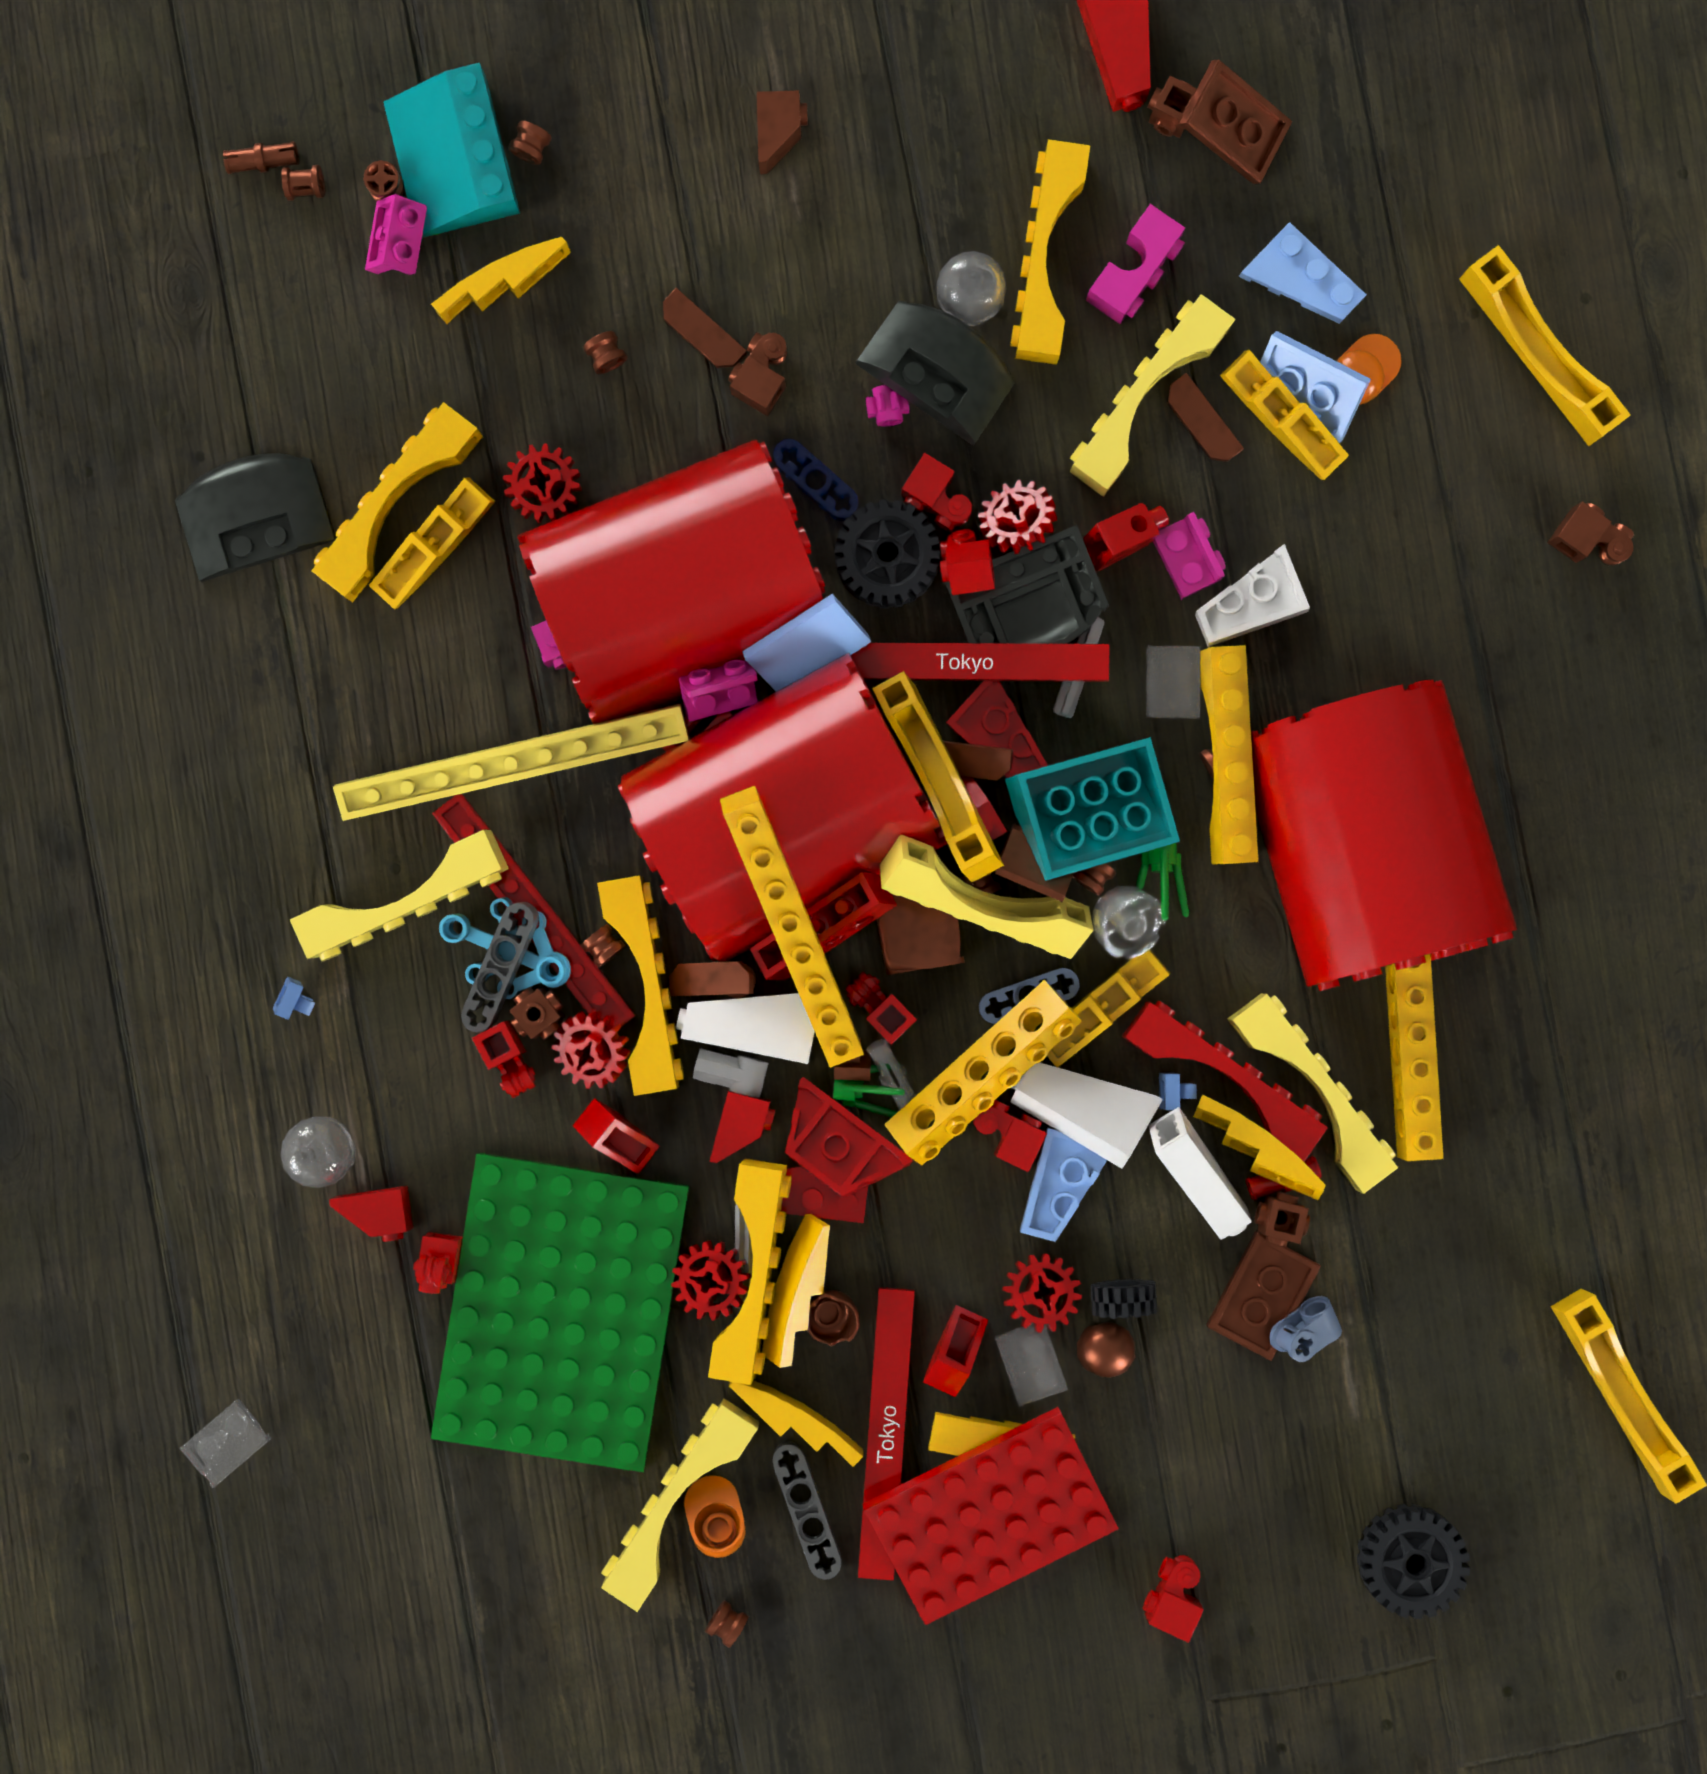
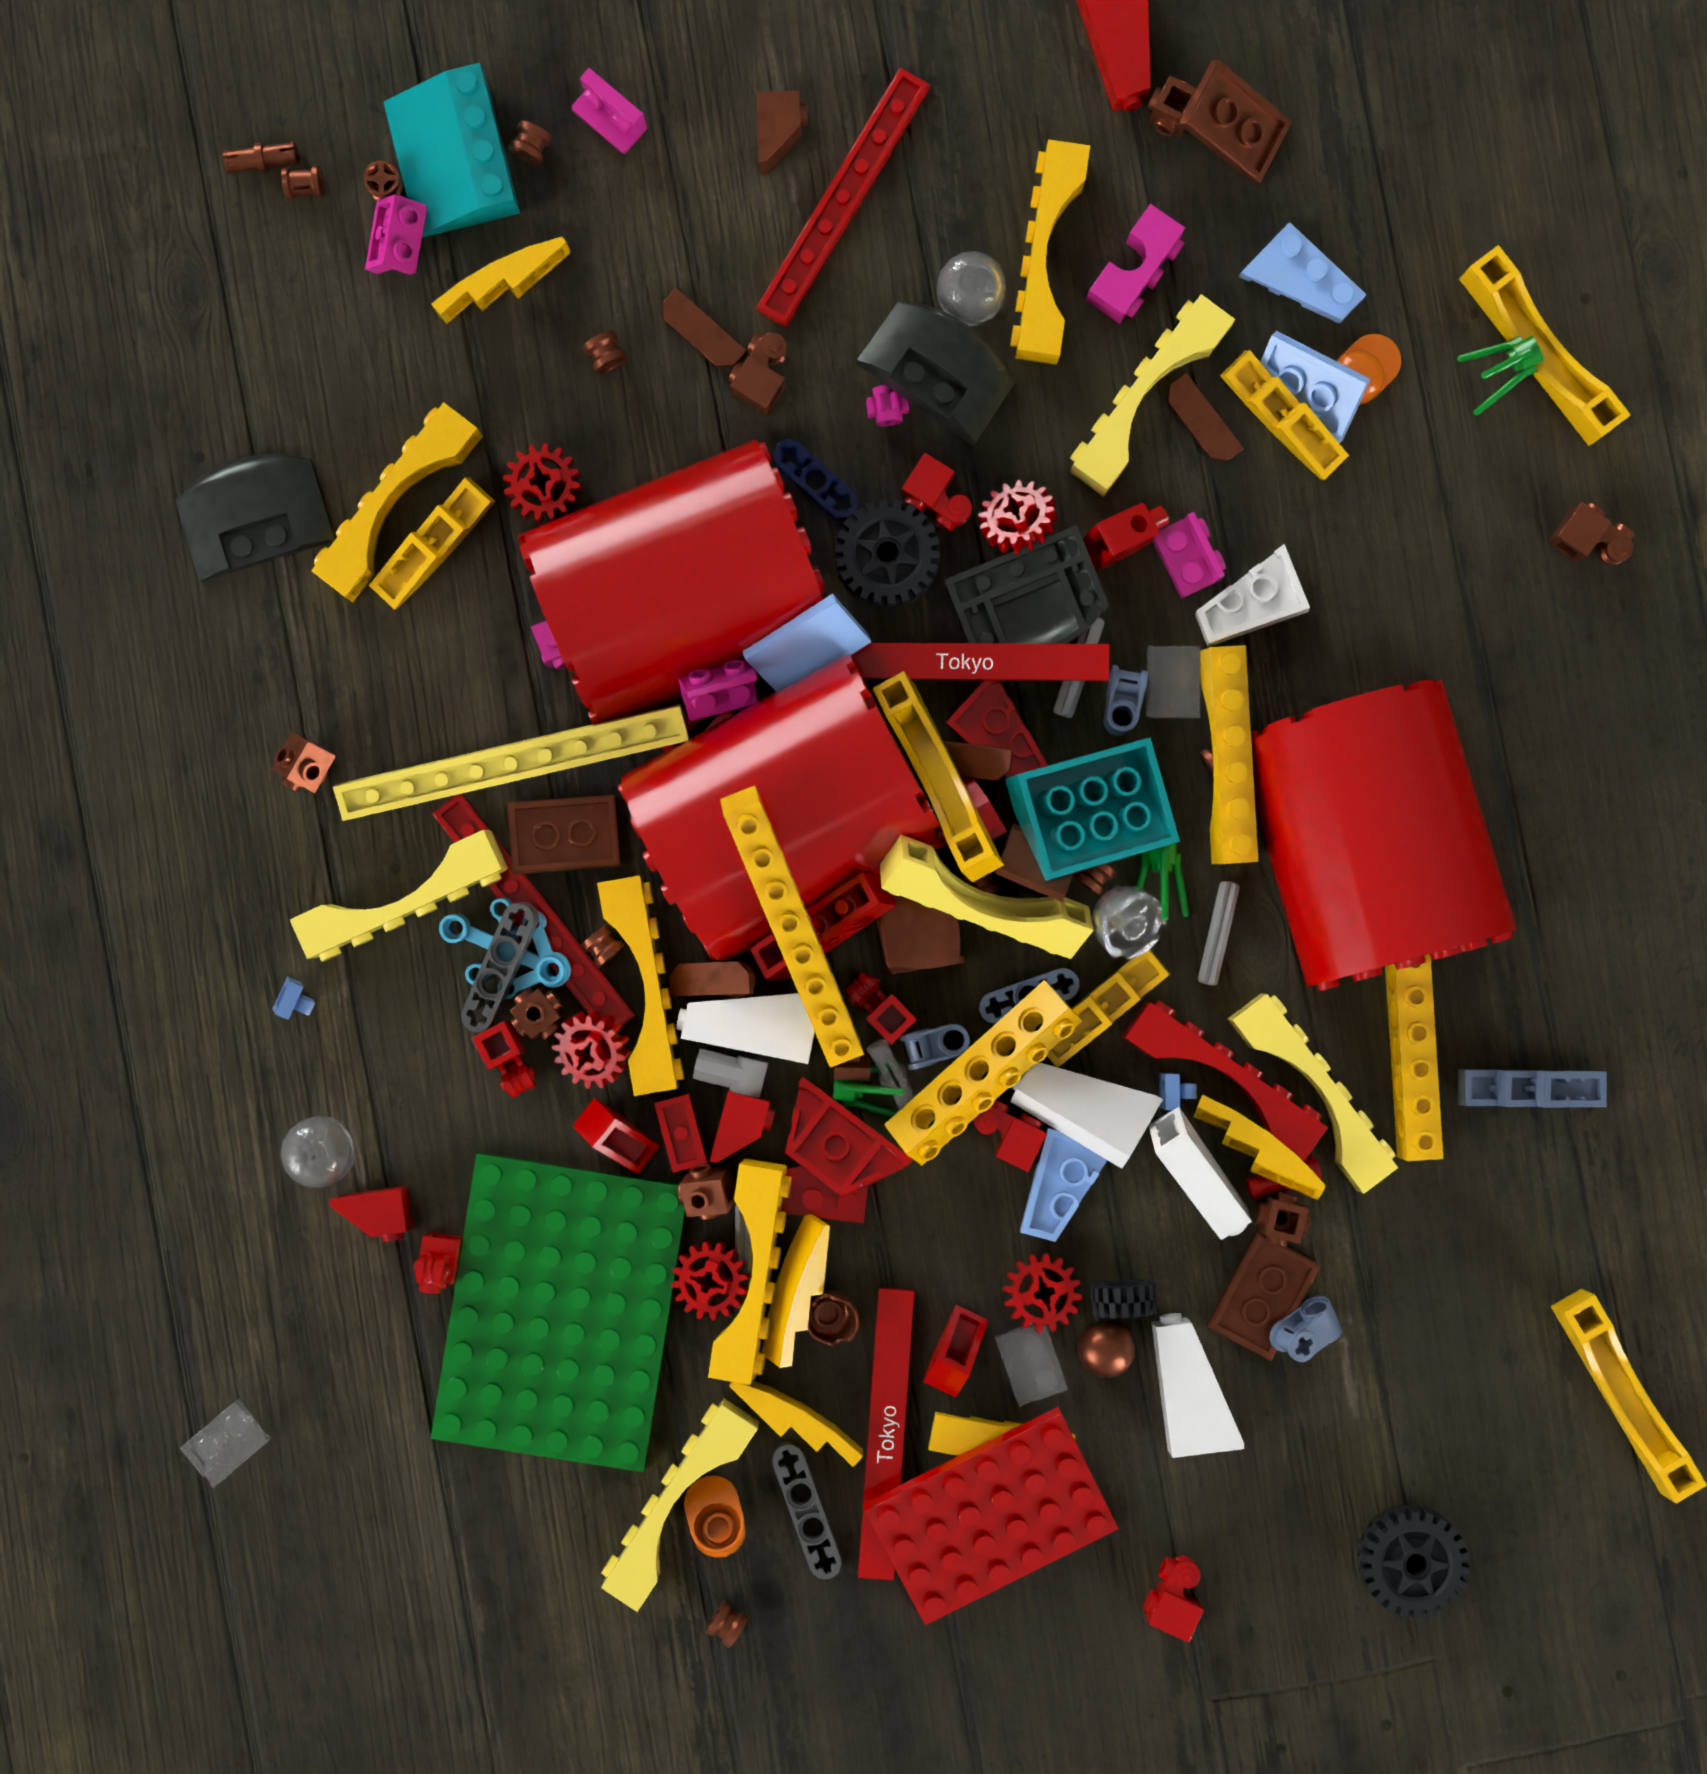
(302, 763): none -> copper brick
(563, 834): none -> copper tile
(609, 112): none -> dark pink bracket
(681, 1132): none -> red plate
(707, 1191): none -> copper brick
(843, 198): none -> red tile
(932, 1045): none -> sand blue piece
(966, 563): red brick -> none
(1124, 693): none -> sand blue piece
(1191, 1398): none -> white slope
(1218, 933): none -> light grey axle
(1523, 356): none -> green plant
(1532, 1088): none -> sand blue slope

